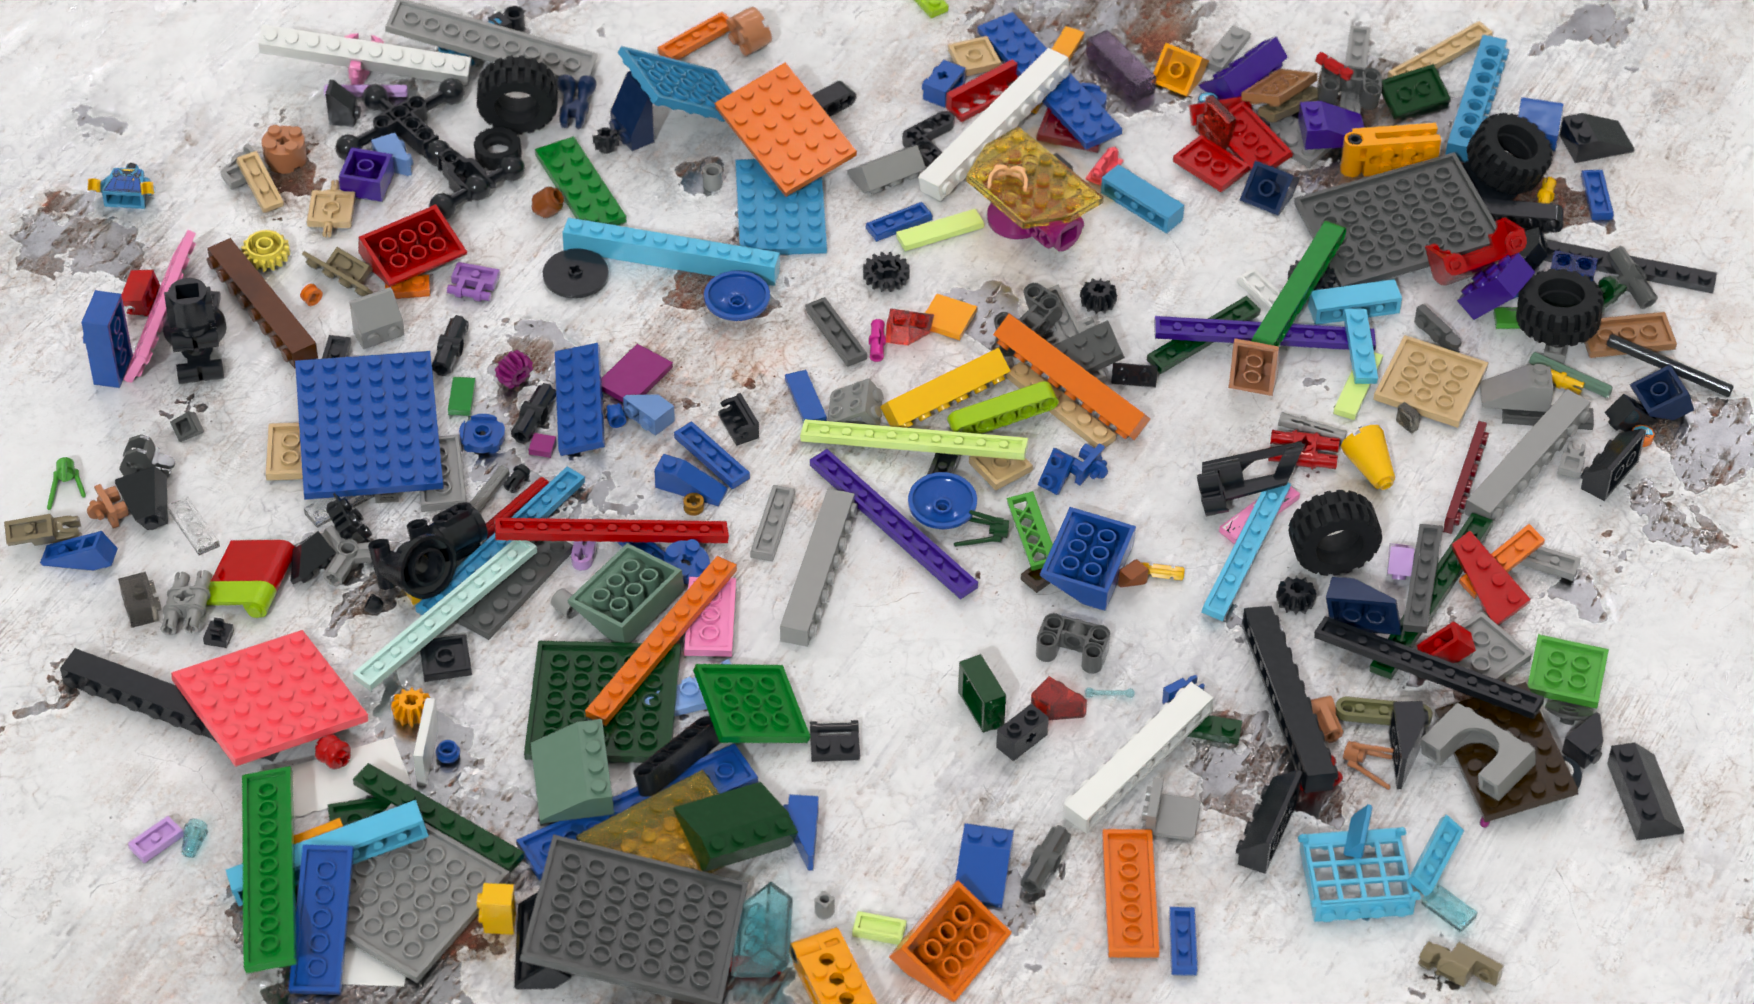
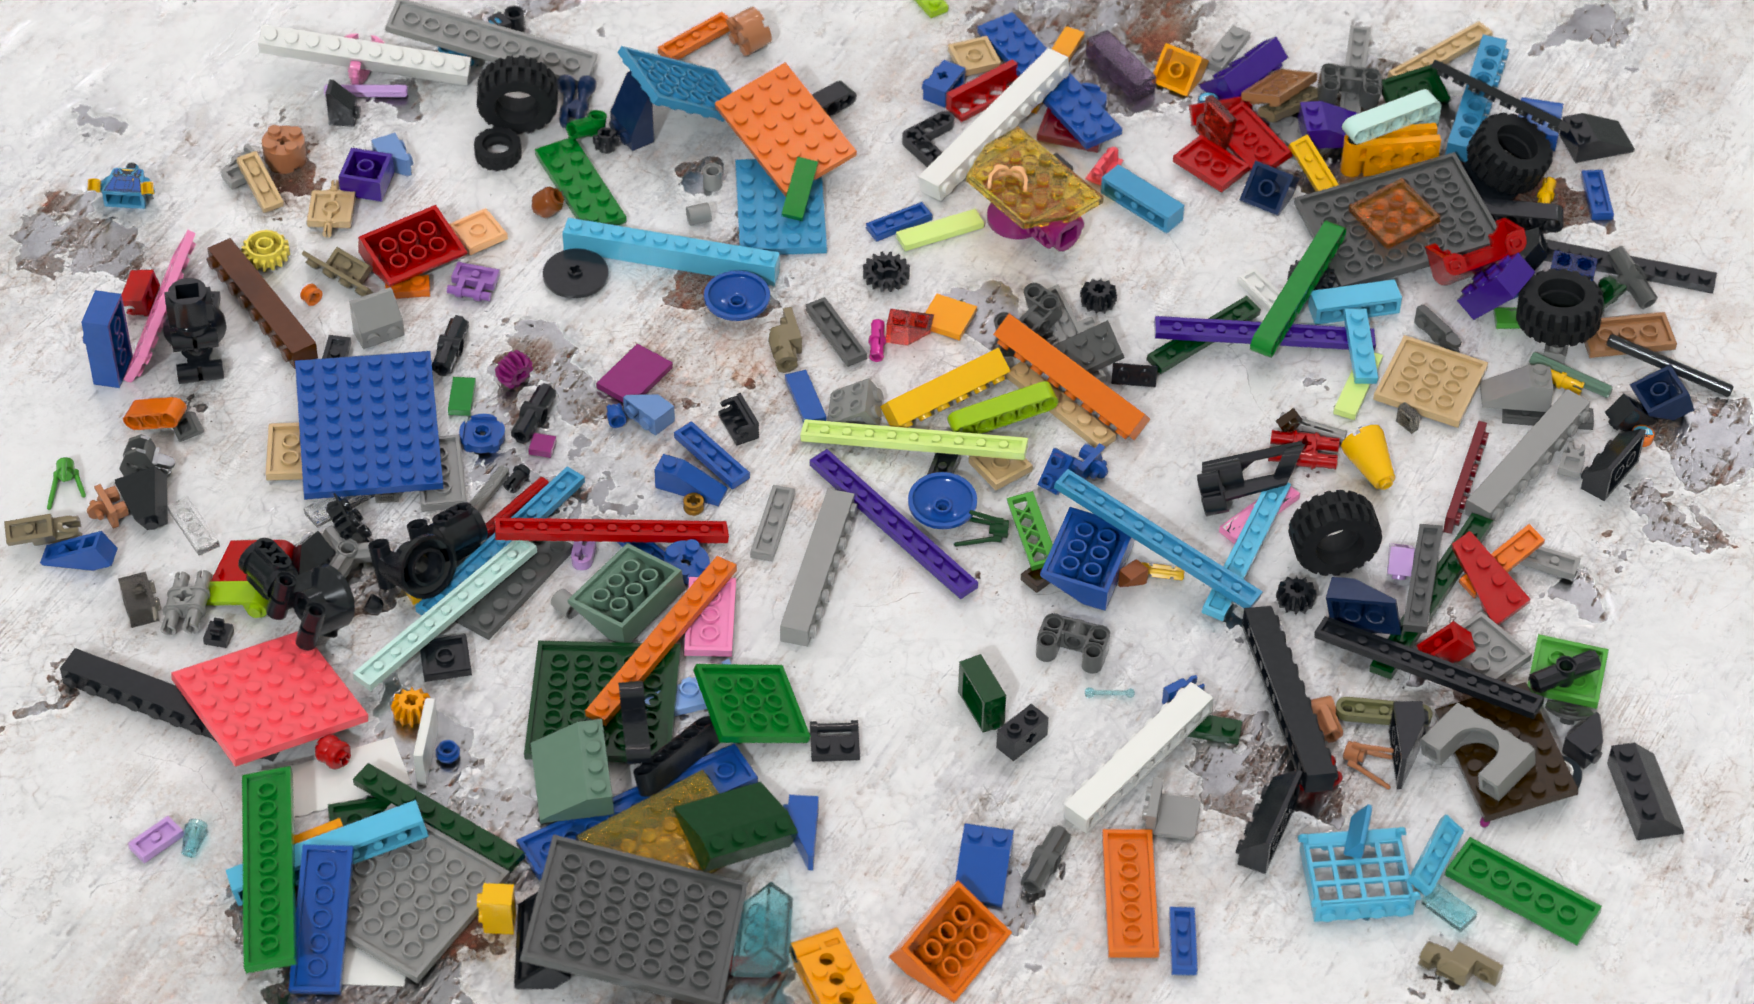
(154, 413): none -> orange beam
(318, 596): none -> black piece
(408, 123): black piece -> none
(478, 231): none -> light nougat plate
(579, 399): blue plate -> none
(587, 126): none -> green piece
(634, 722): none -> black beam
(698, 214): none -> light grey beam
(786, 342): none -> dark tan plate
(799, 188): none -> green tile
(824, 905): light grey hose -> none
(879, 928): yellowish green tile -> none
(888, 170): light grey slope -> none
(1058, 700): clear red slope -> none
(1158, 539): none -> dark azure plate
(1254, 367): nougat slope -> none
(1289, 420): none -> dark brown plate
(1312, 163): none -> yellow plate
(1334, 66): red axle -> none
(1394, 213): none -> clear orange plate
(1411, 109): none -> light aqua beam
(1505, 99): none -> black plate
(1523, 891): none -> green plate
(1564, 671): none -> black piece

